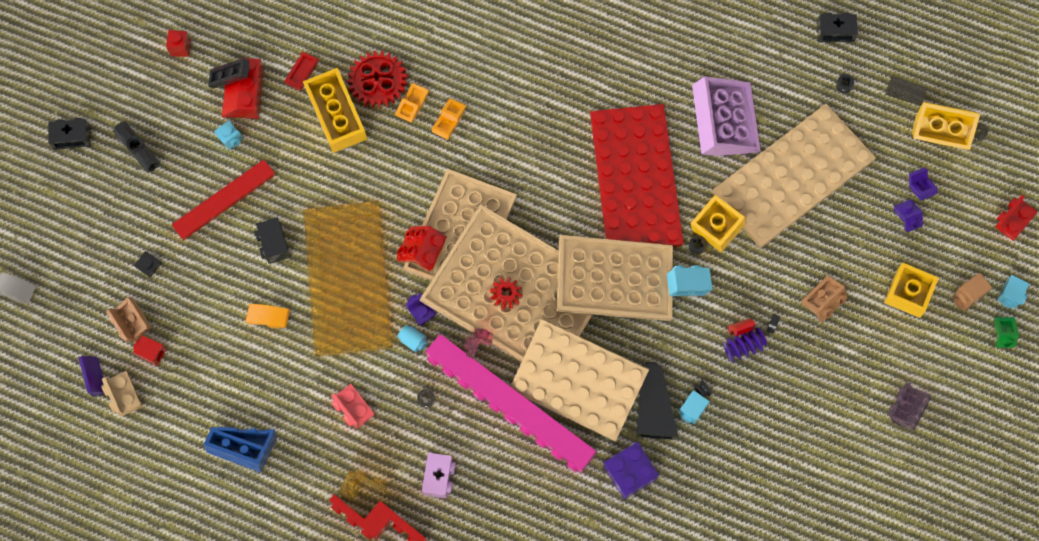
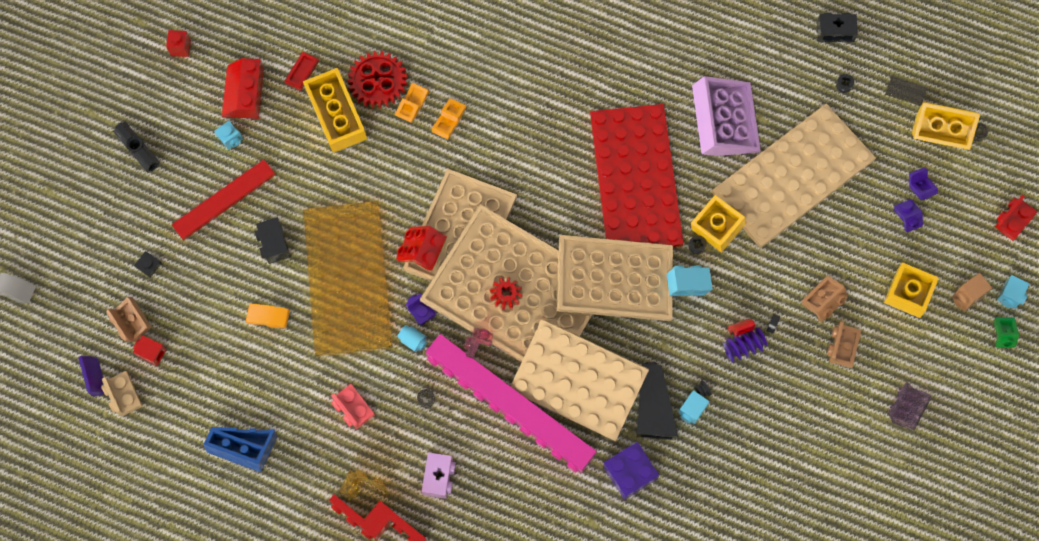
(69, 133): black brick -> none
(228, 73): black plate -> none
(844, 346): none -> medium nougat bracket

